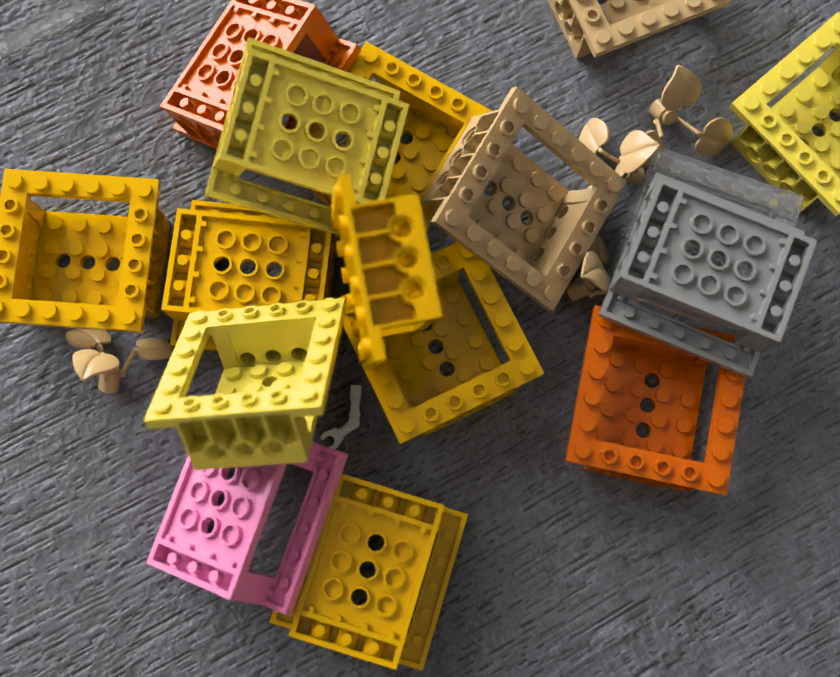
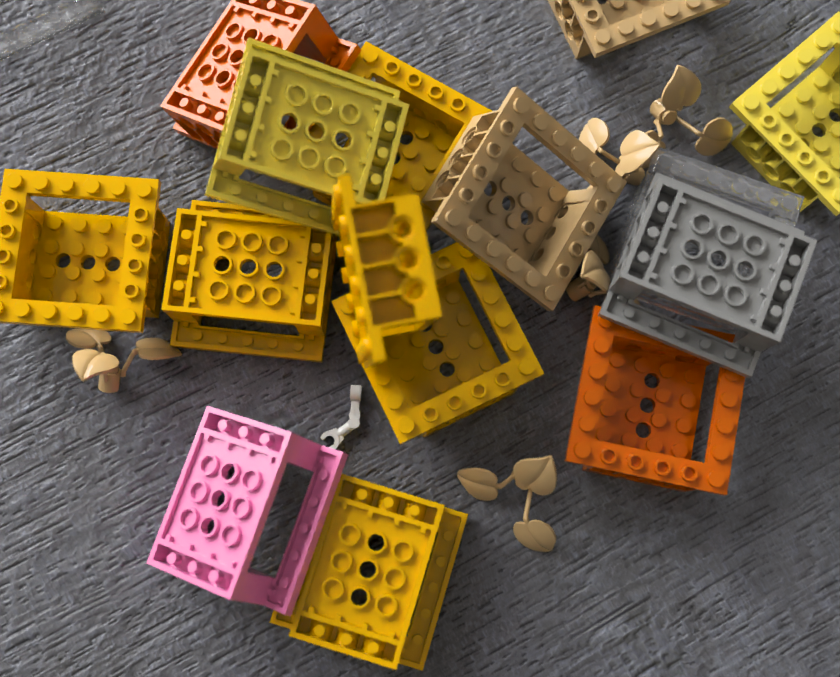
(259, 347): light yellow plate -> none
(530, 474): none -> tan plant

